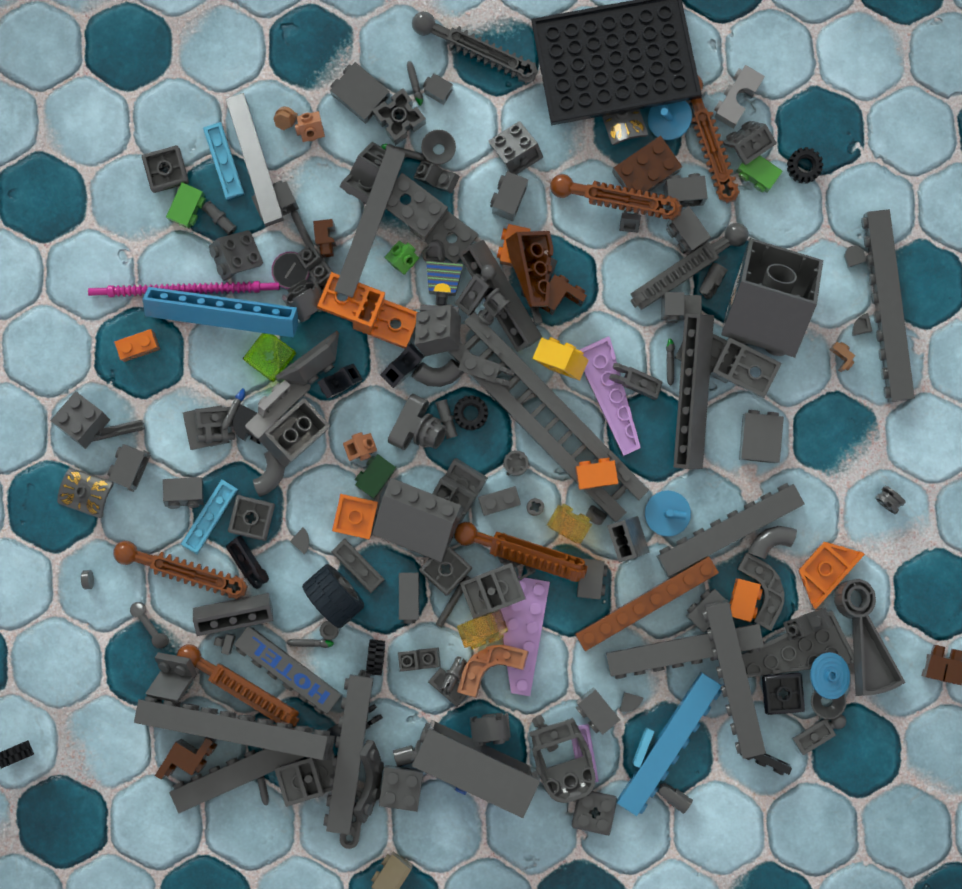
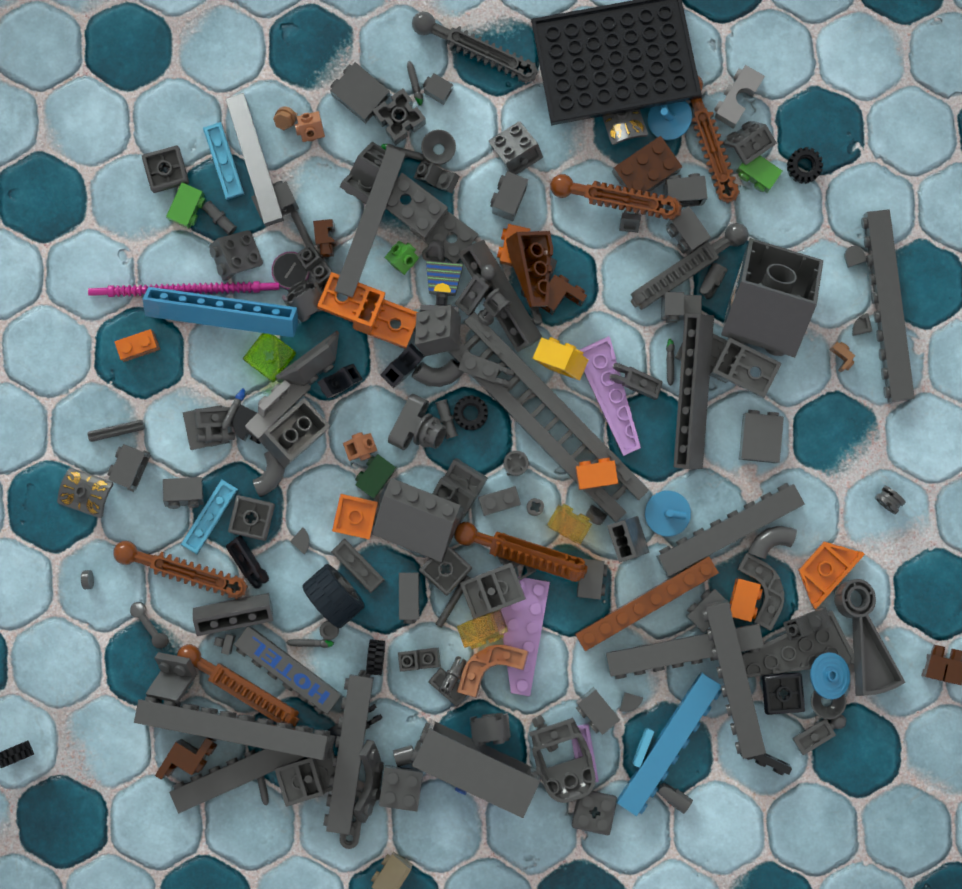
(80, 420): dark grey brick -> none

